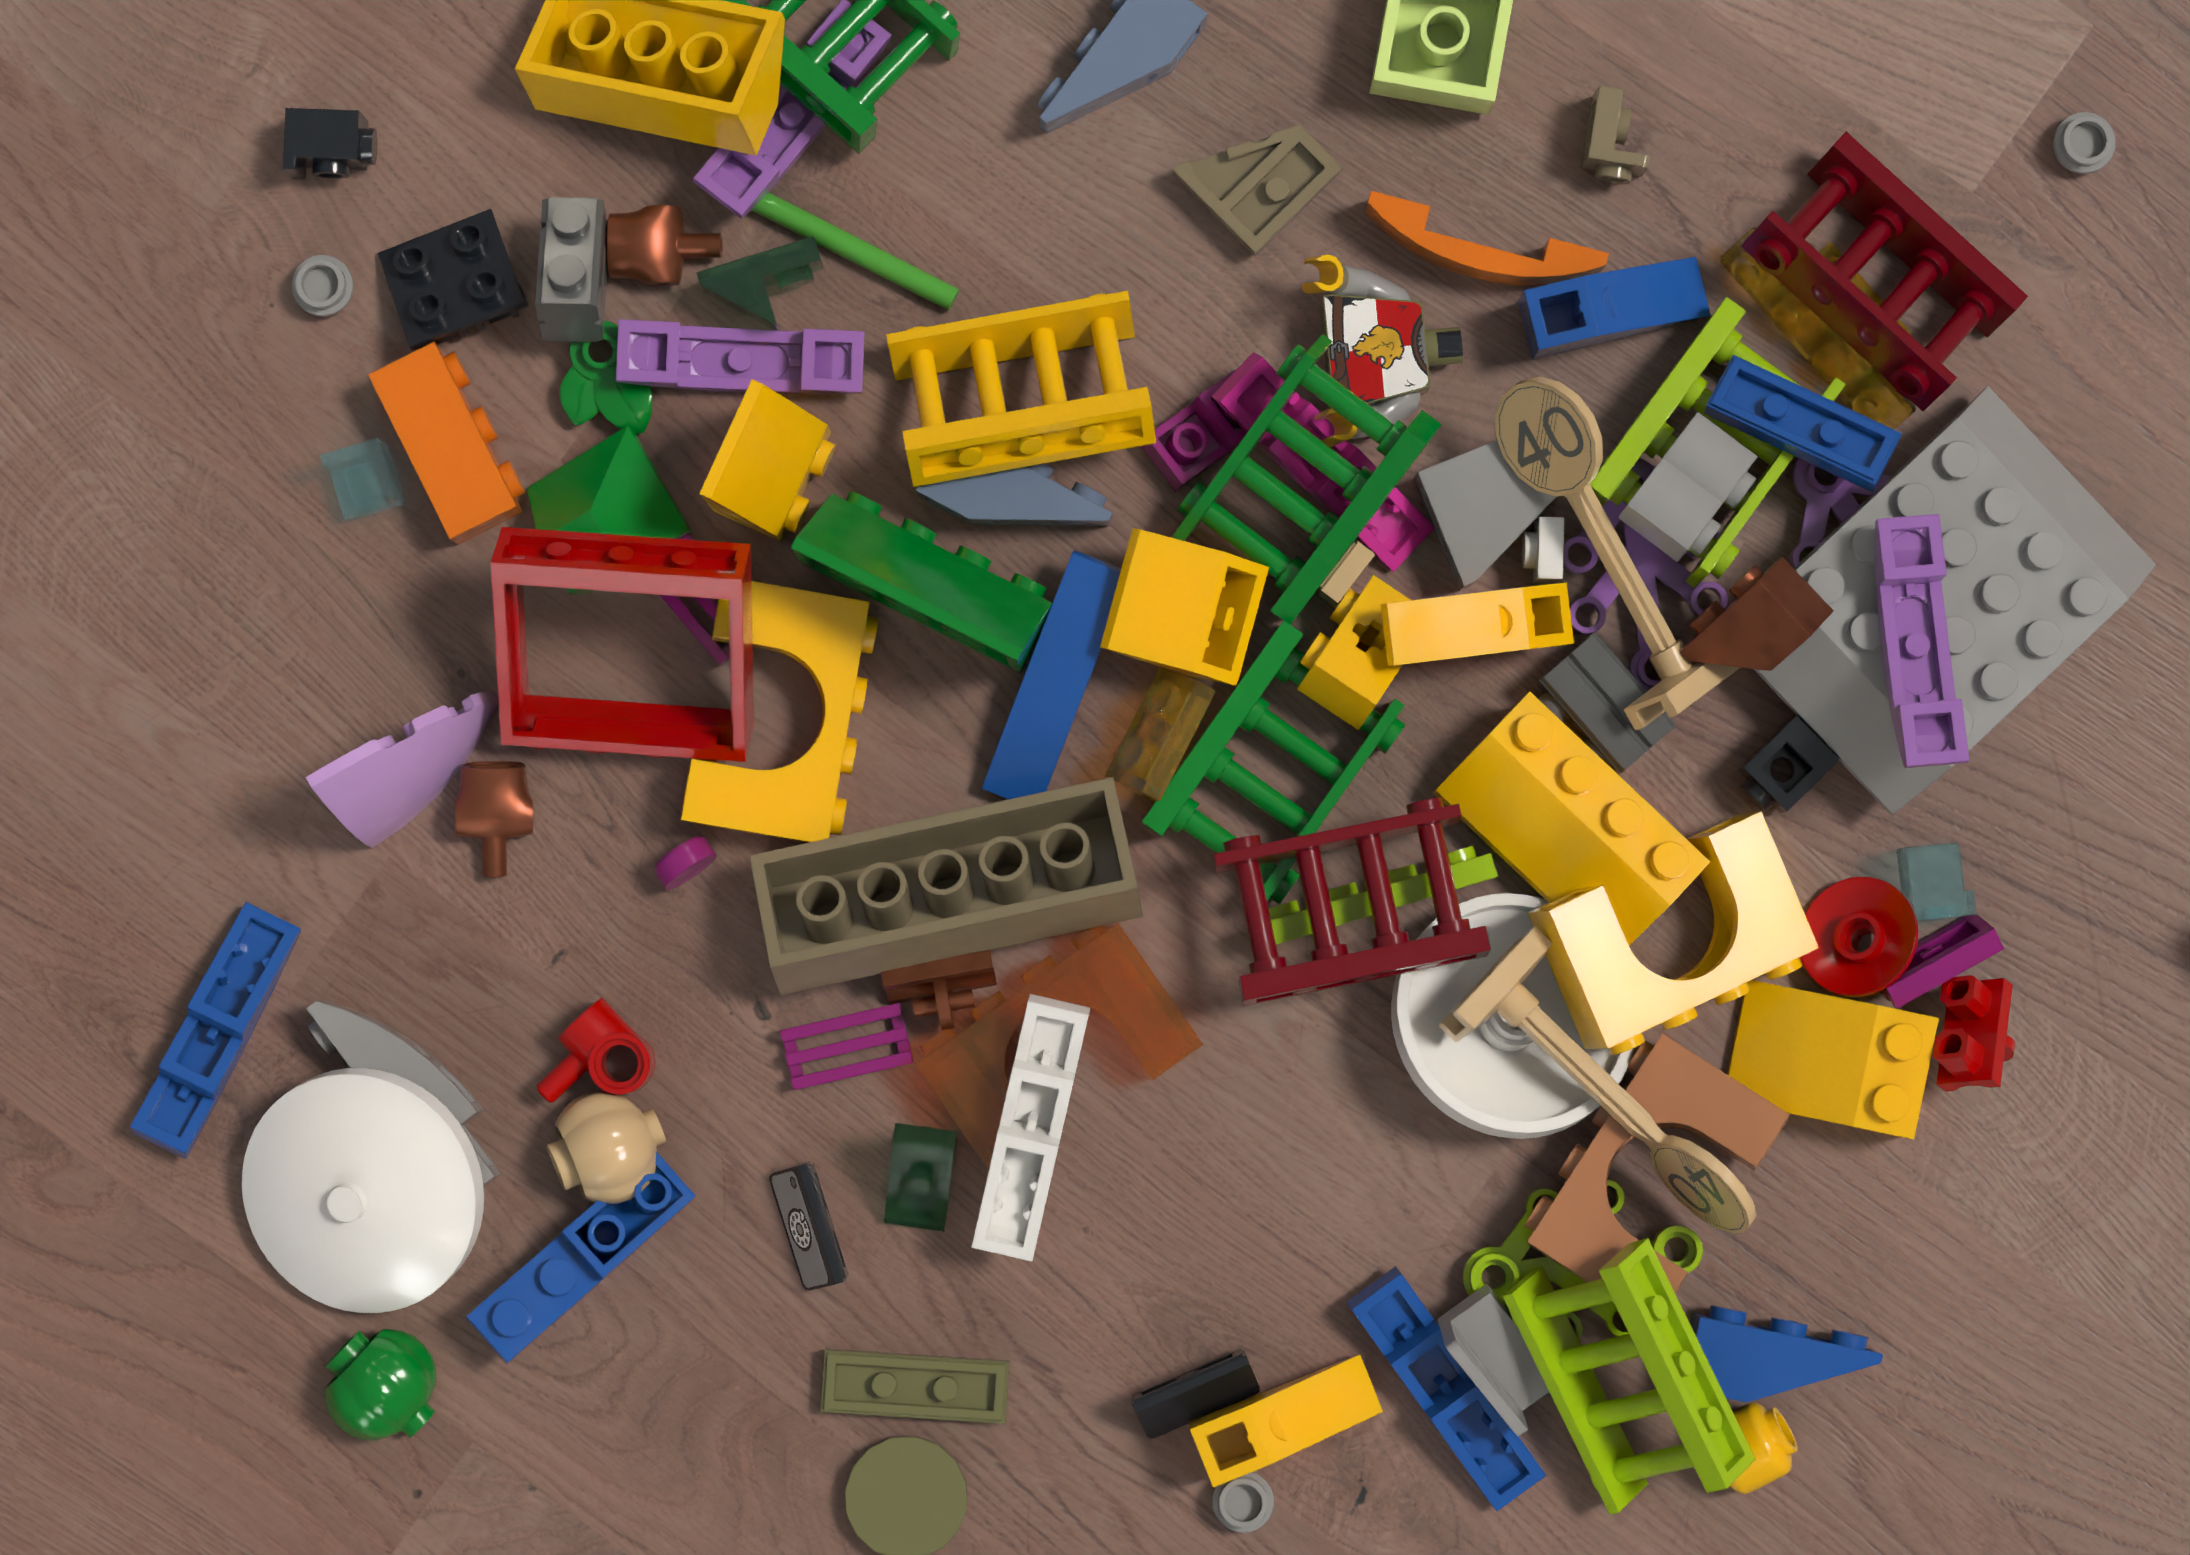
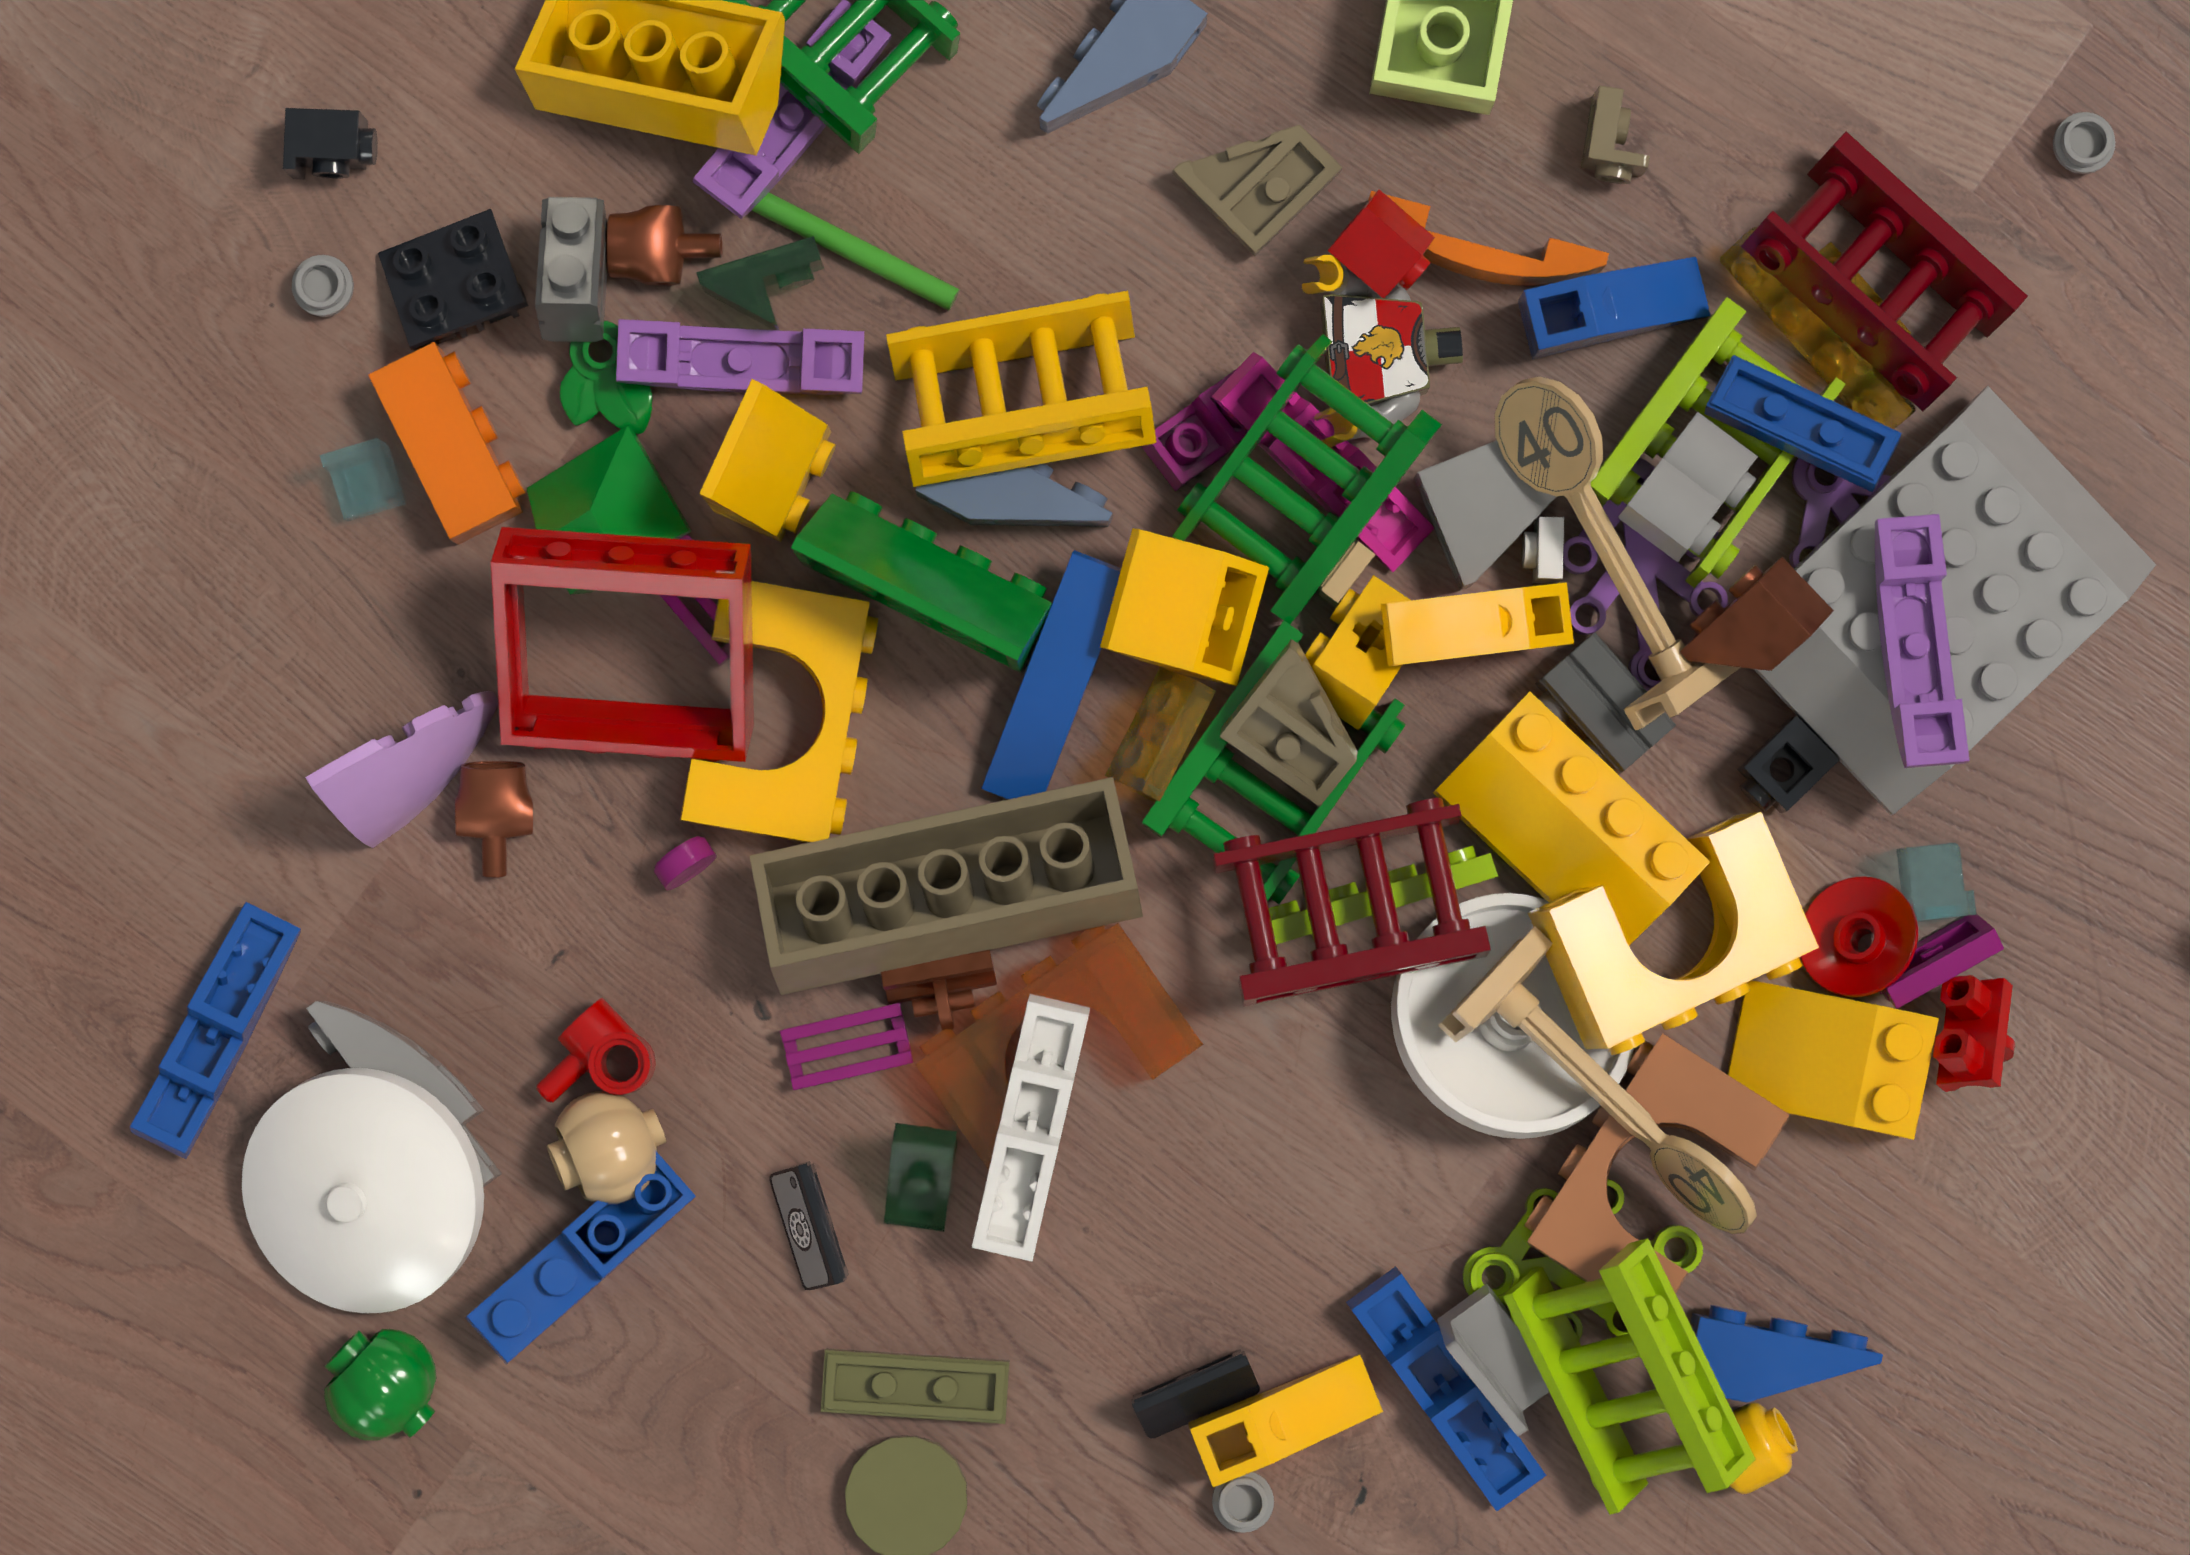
(1293, 728): none -> dark tan wing
(1383, 246): none -> red brick

